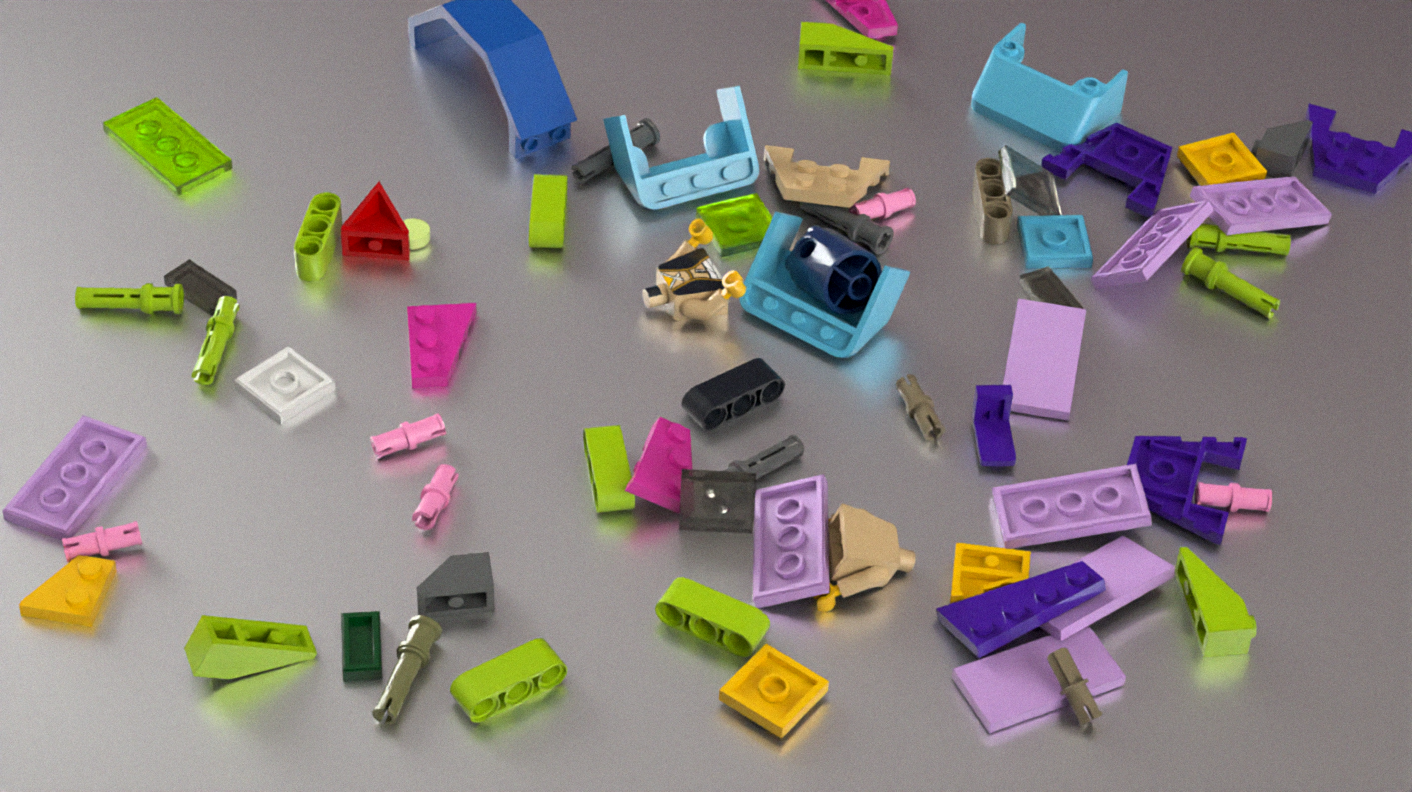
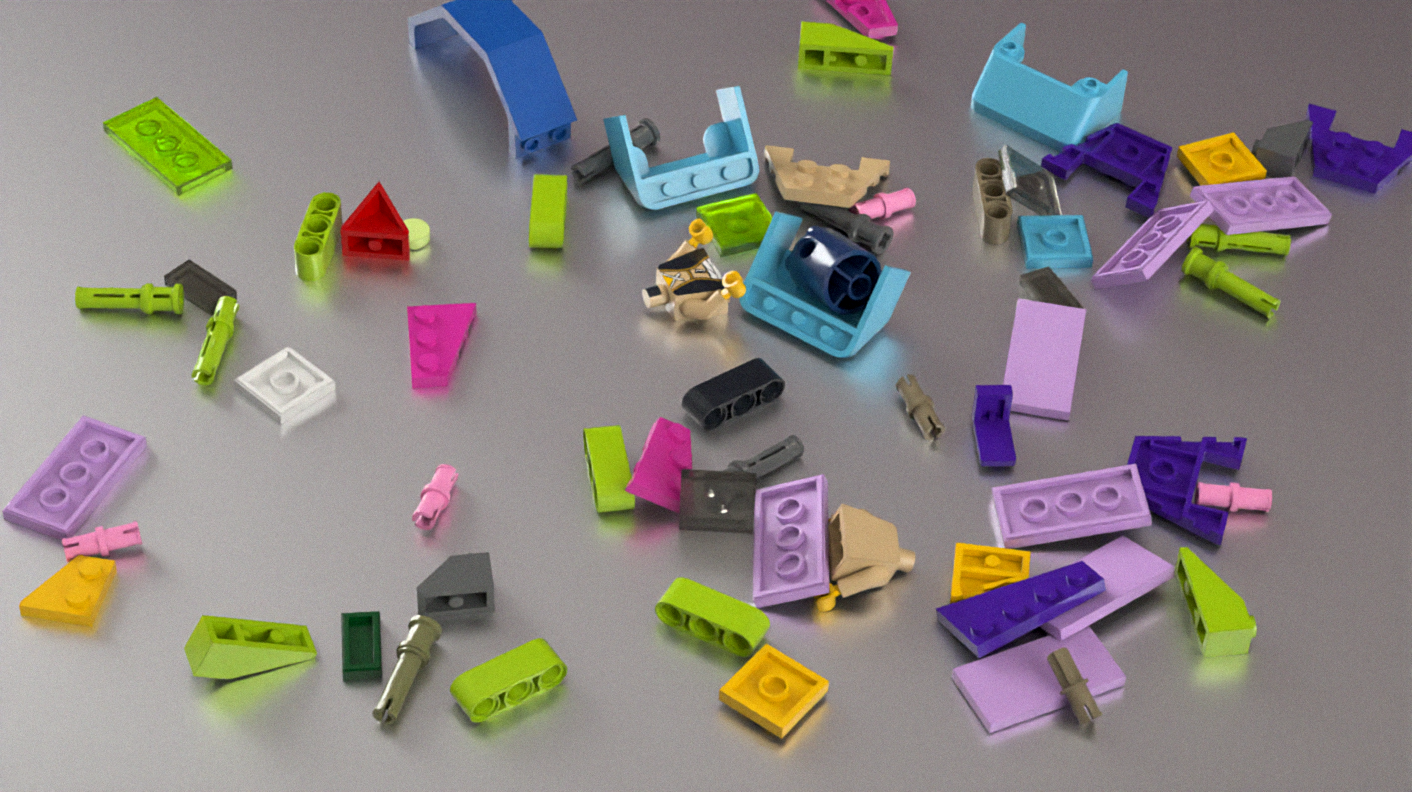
(407, 436): bright pink pin -> none

